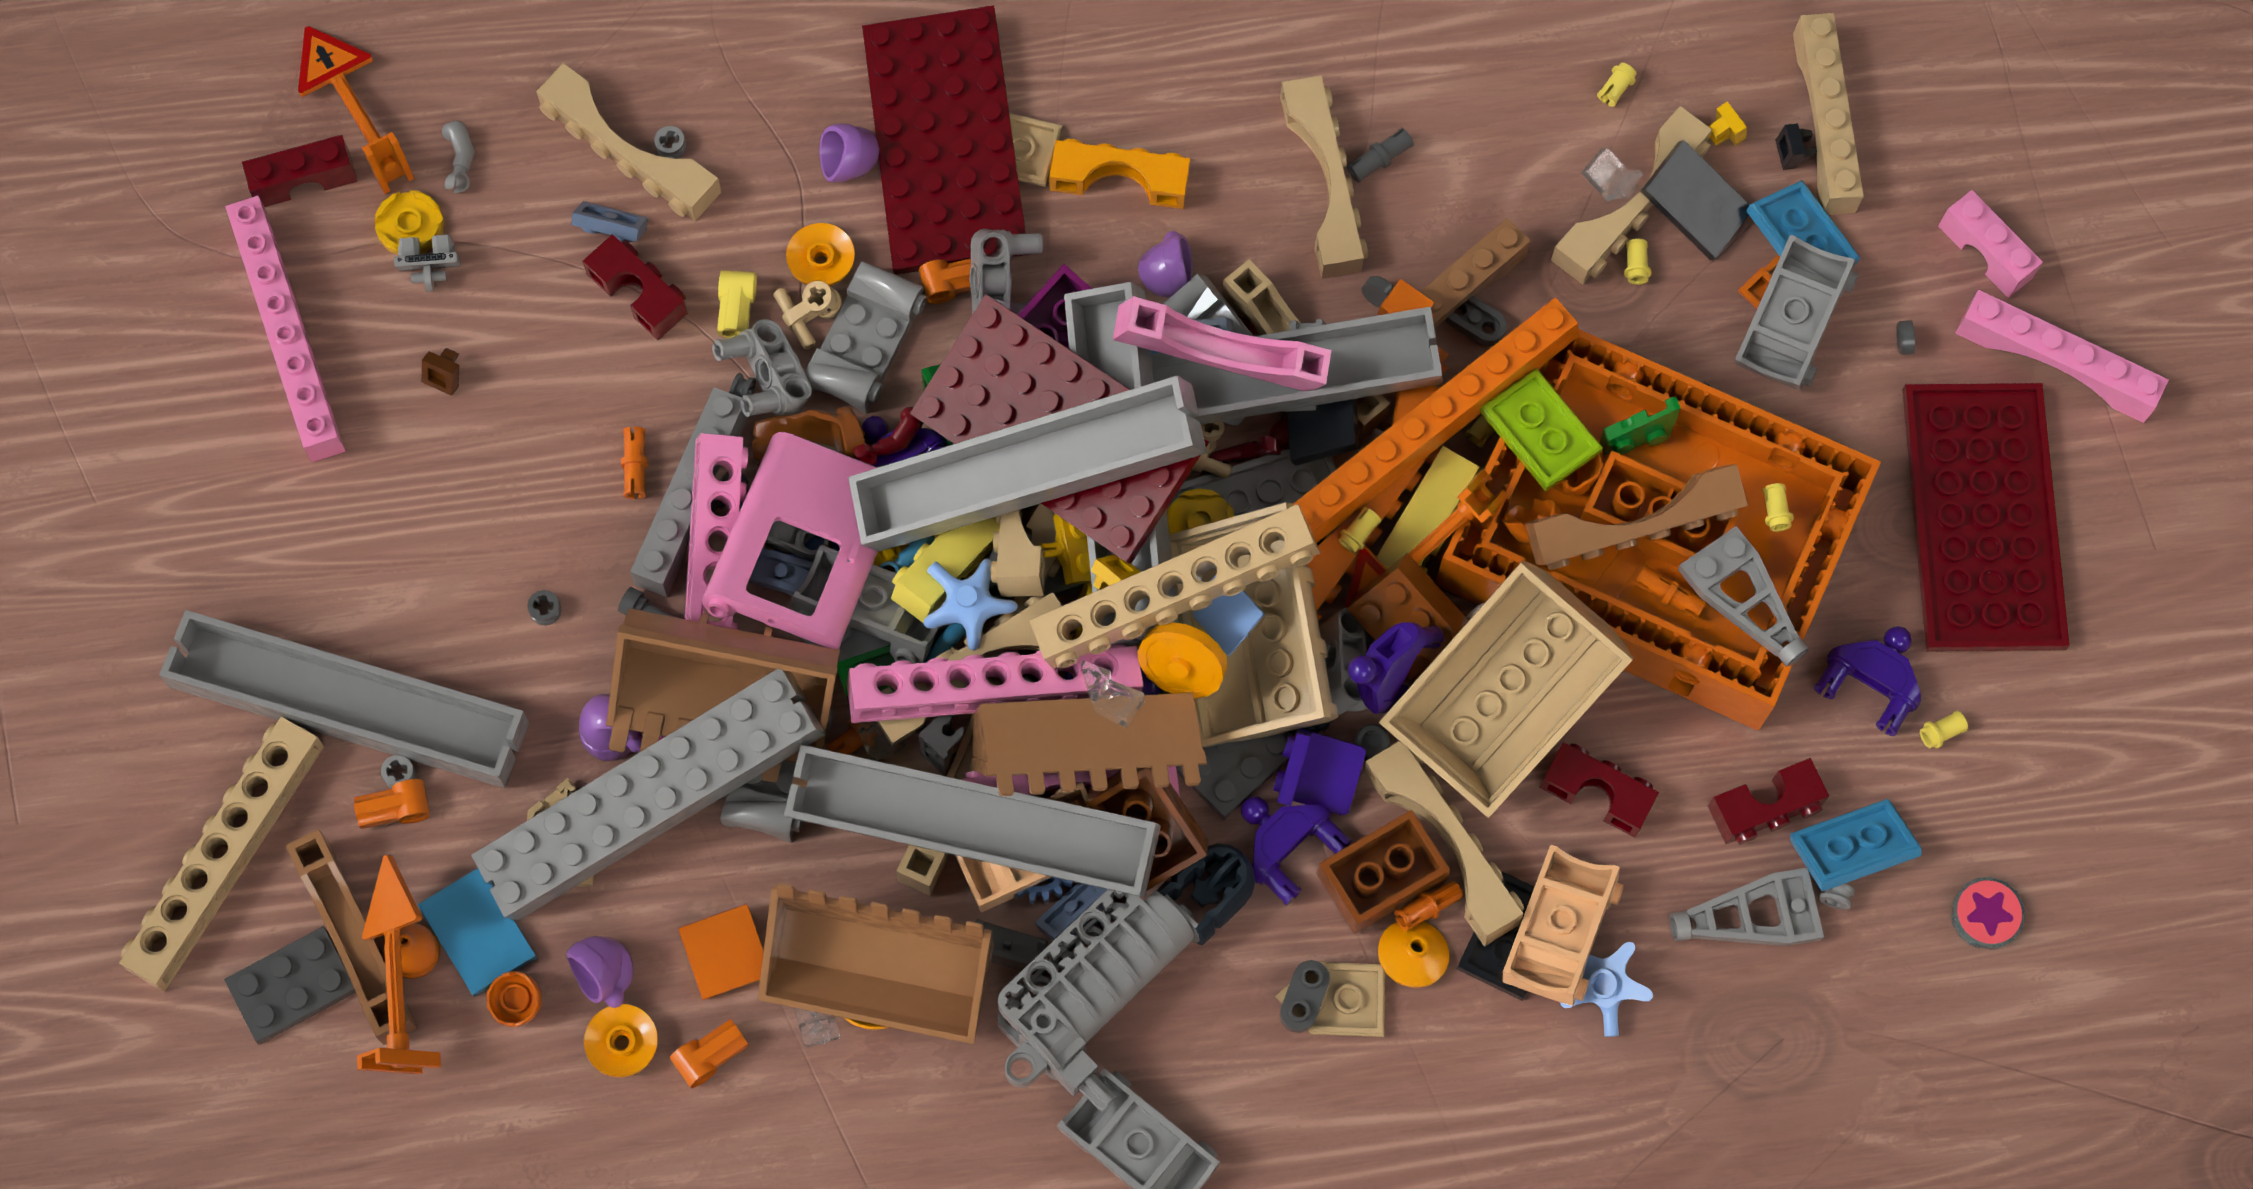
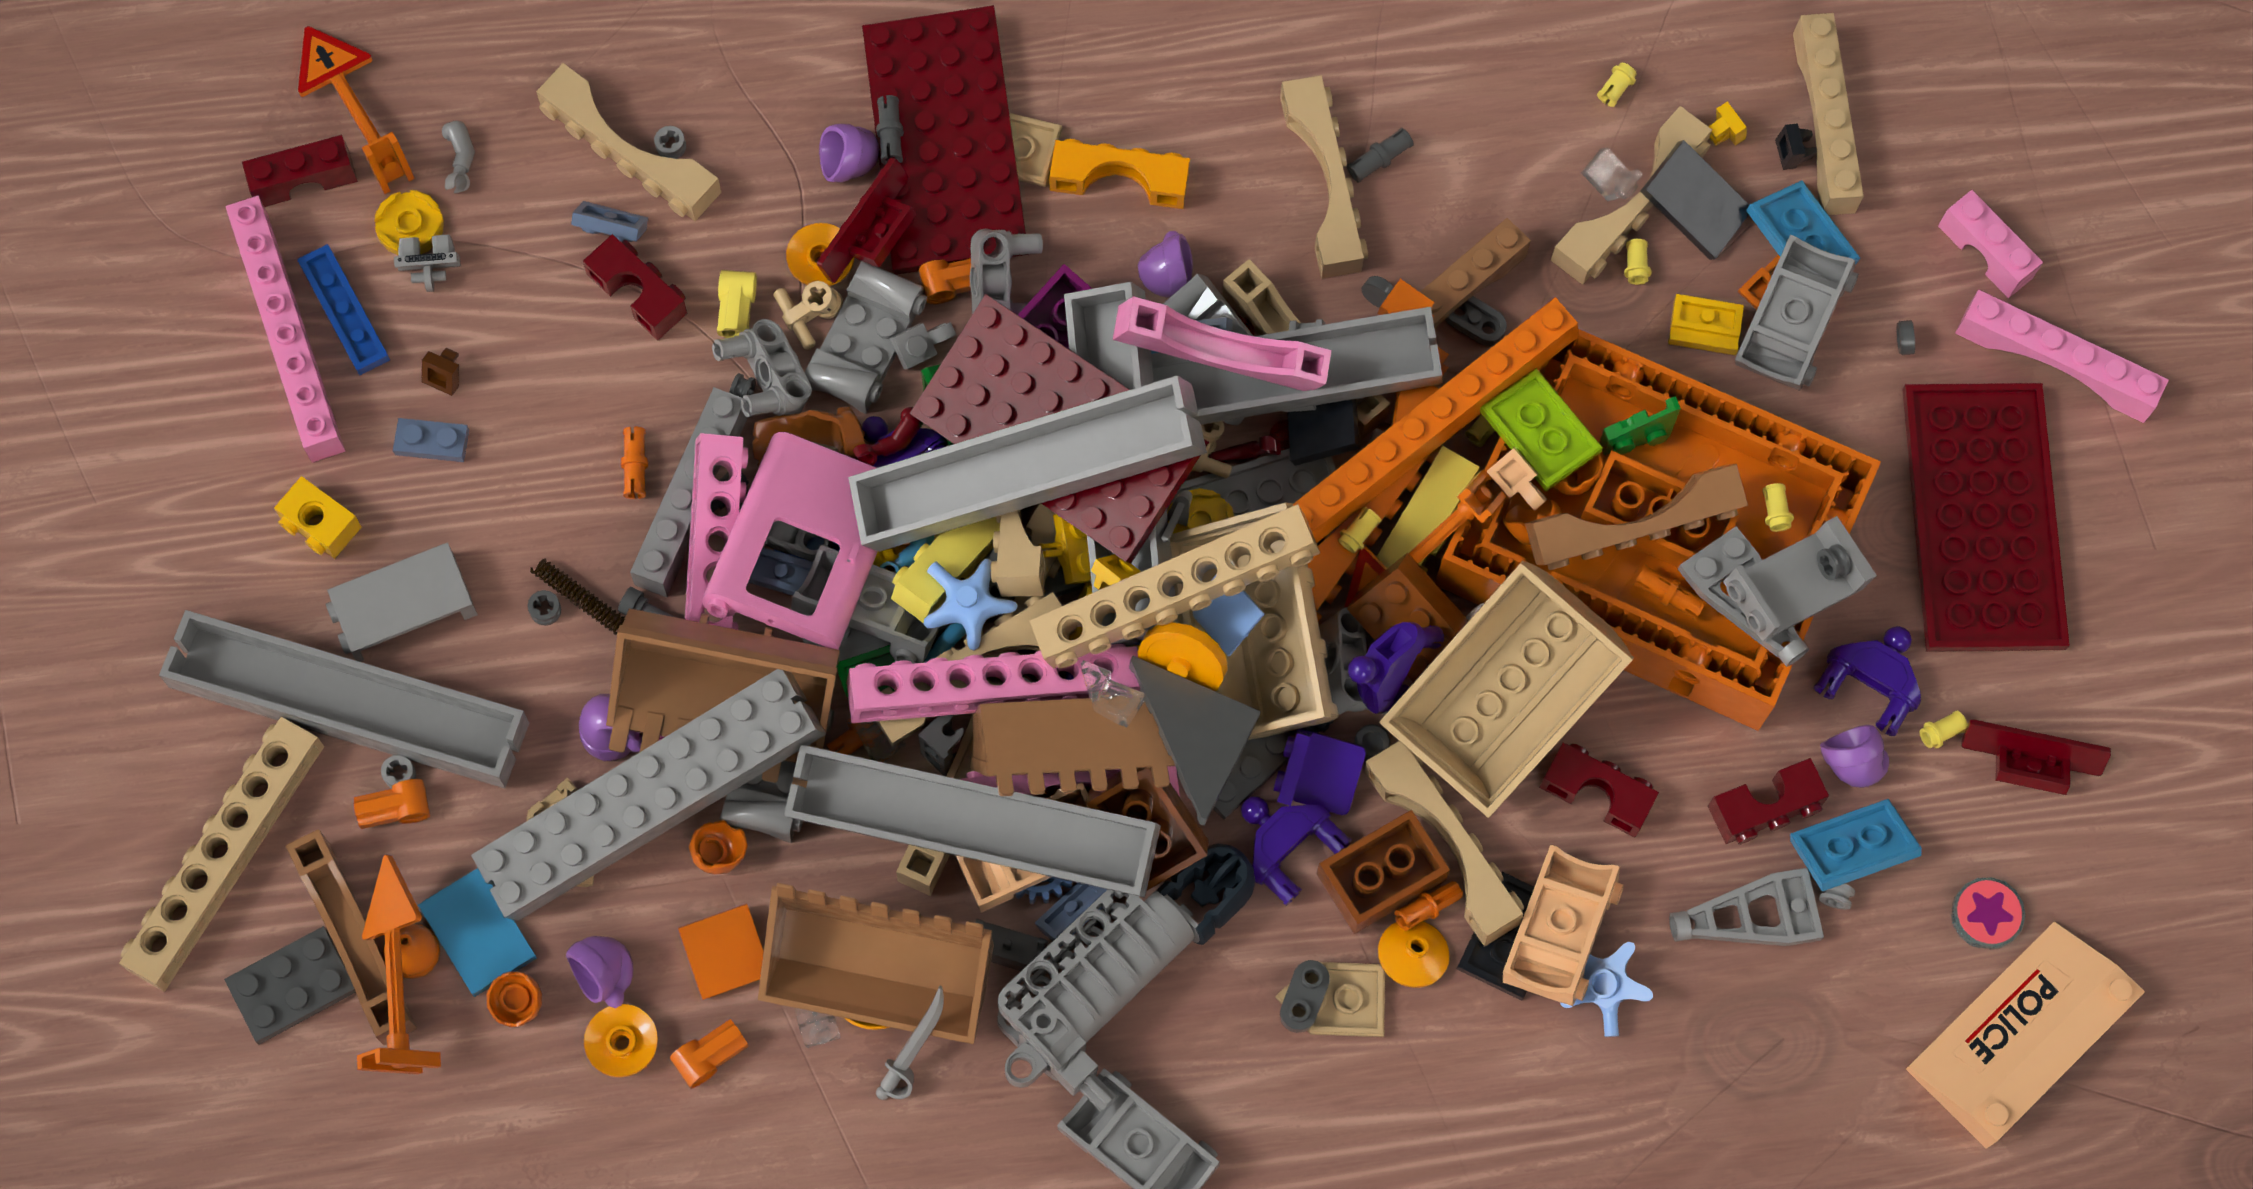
(306, 501): none -> yellow brick
(343, 309): none -> blue plate
(399, 599): none -> light grey panel
(431, 440): none -> sand blue plate
(580, 593): none -> dark brown piece
(717, 847): none -> orange hair
(872, 225): none -> dark red bracket
(889, 129): none -> dark grey pin
(900, 1067): none -> light grey sword
(918, 344): none -> light grey plate
(1178, 513): none -> light grey sword
(1198, 729): none -> dark grey tile
(1514, 476): none -> light nougat plate
(1705, 324): none -> yellow plate
(1790, 585): none -> light grey panel
(1833, 562): none -> dark grey bush
(1857, 756): none -> medium lavender piece
(2024, 1033): none -> light nougat slope
(2034, 757): none -> dark red bracket

